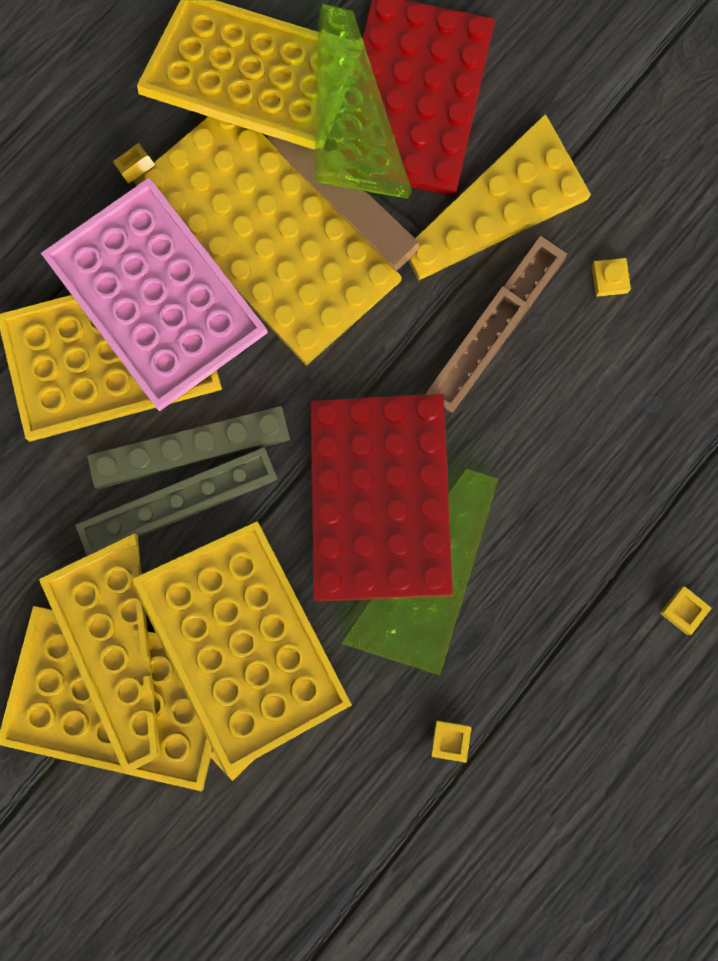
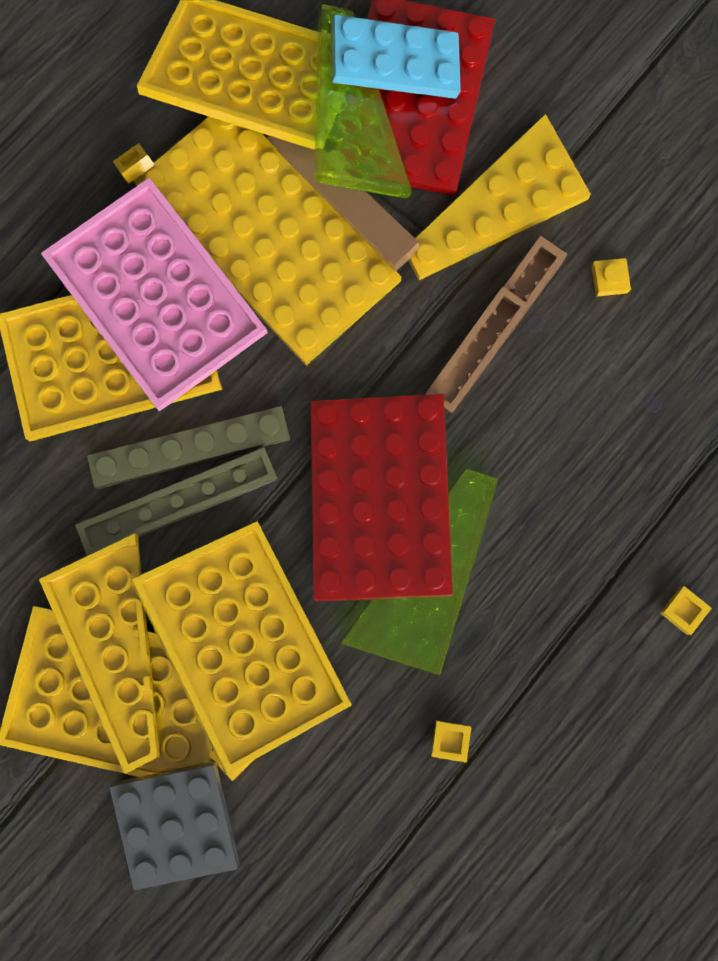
(174, 825): none -> dark grey plate
(395, 57): none -> medium azure plate

